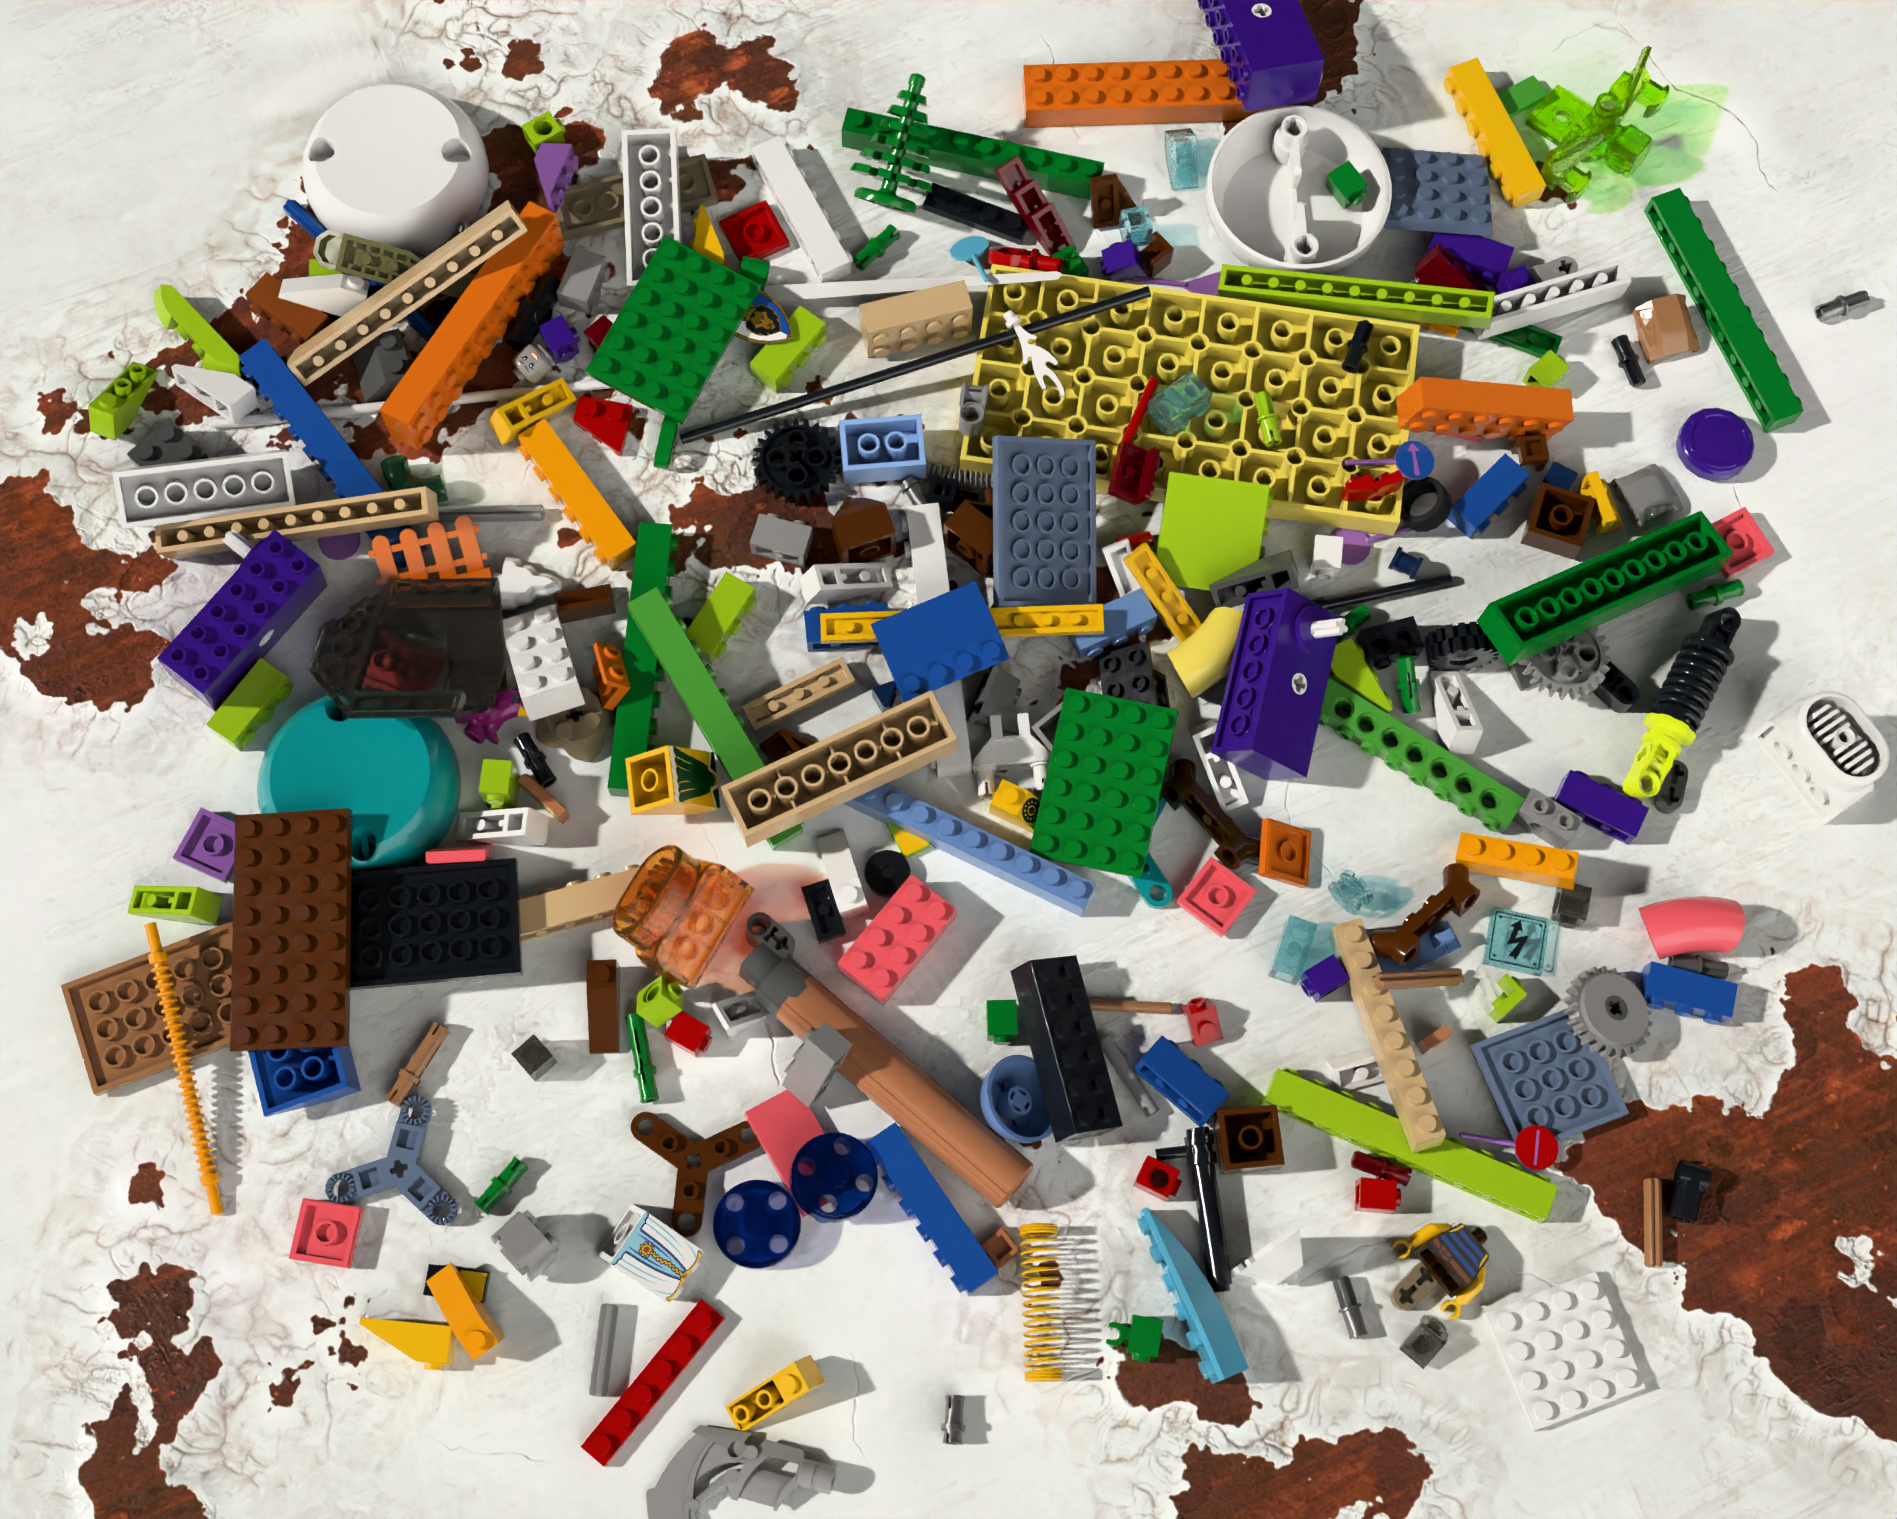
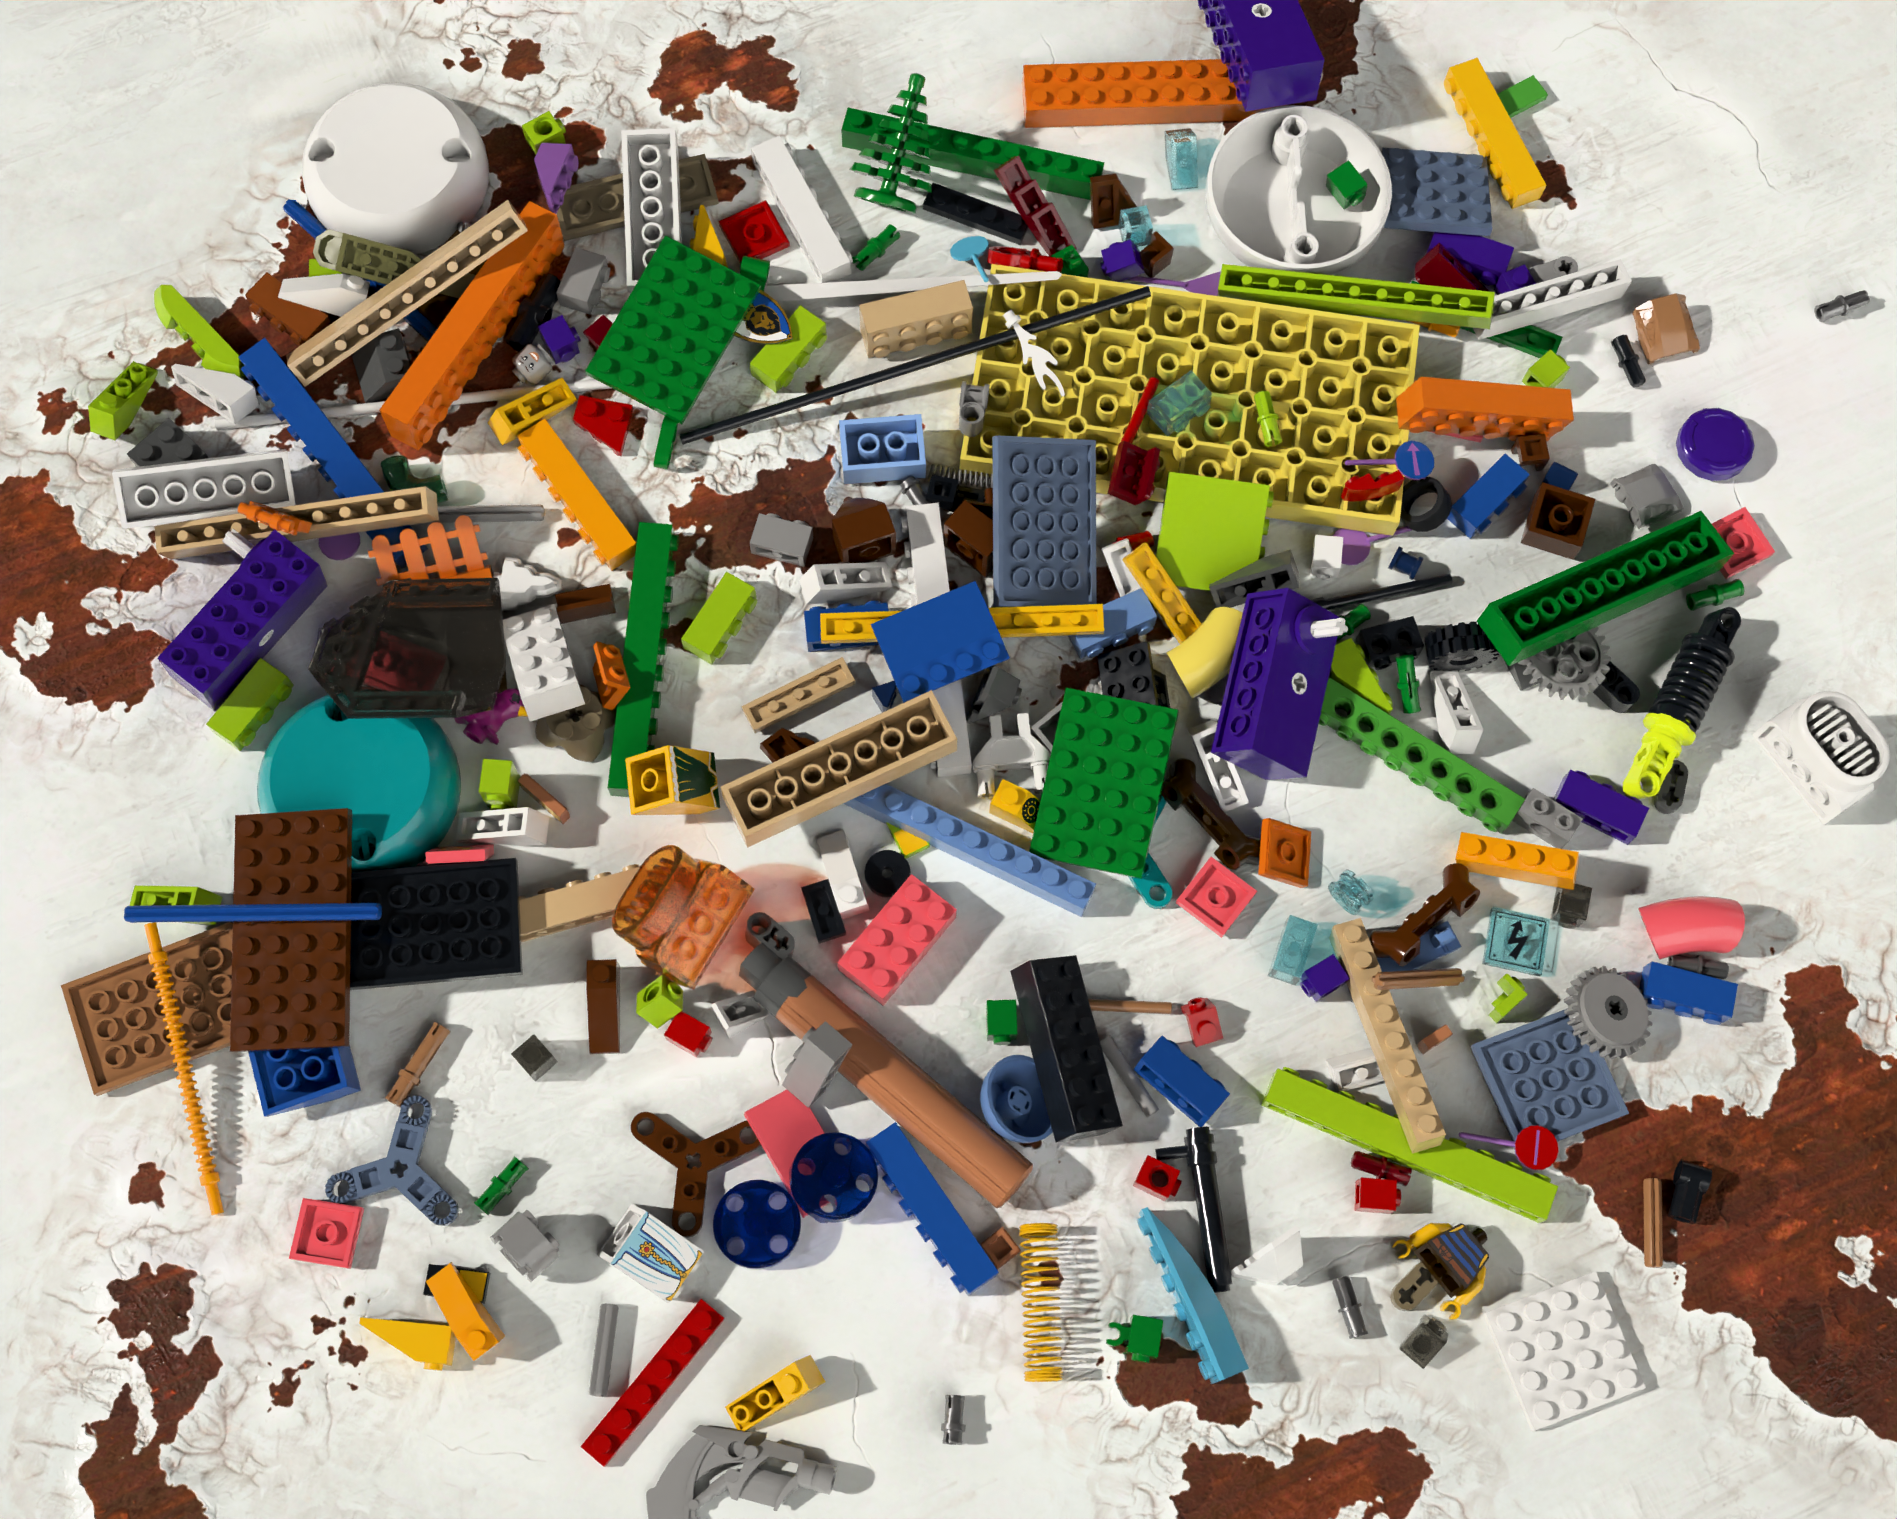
(209, 846): medium lavender plate -> none
(253, 912): none -> blue axle
(274, 518): none -> orange plate
(535, 760): black pin -> none
(642, 1059): green pin -> none
(699, 692): bright green brick -> none
(814, 445): black gear -> none
(1248, 1139): reddish brown brick -> none
(1357, 346): black axle -> none
(1596, 130): clear neon green piece -> none
(1604, 513): yellow bracket -> none
(1723, 310): green brick -> none

